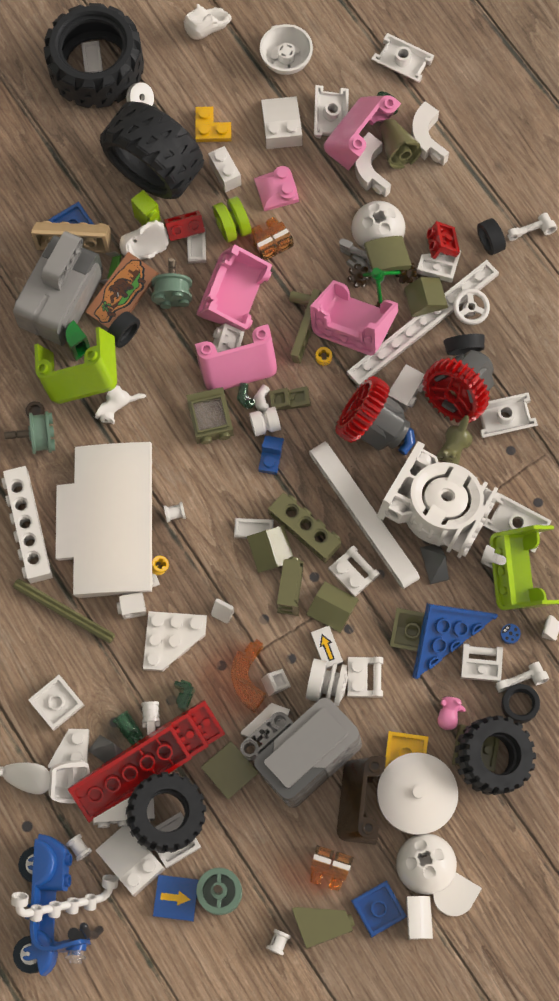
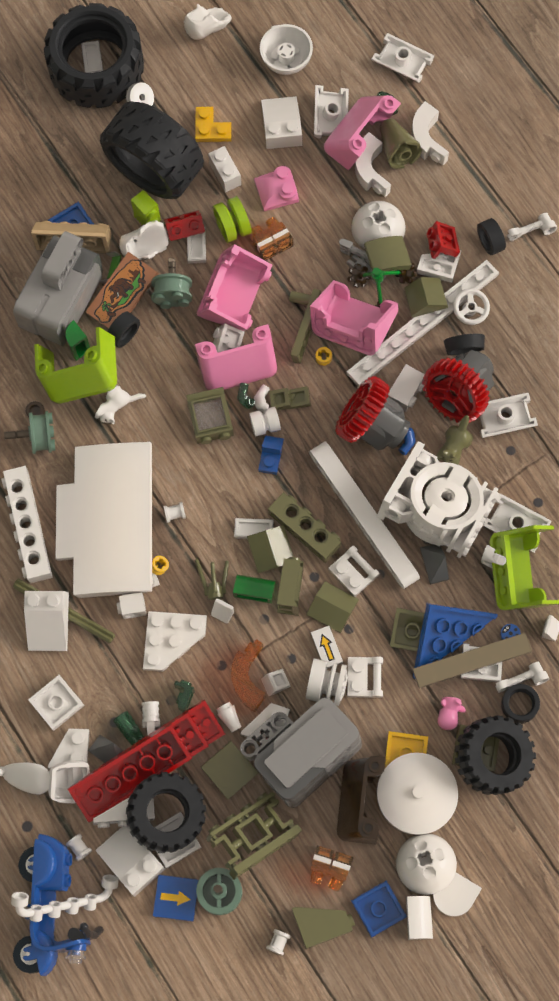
(46, 620): none -> white slope
(214, 590): none -> olive plant
(228, 715): none -> white cone
(254, 588): none -> green brick
(262, 847): none -> olive fence
(472, 660): none -> dark tan tile

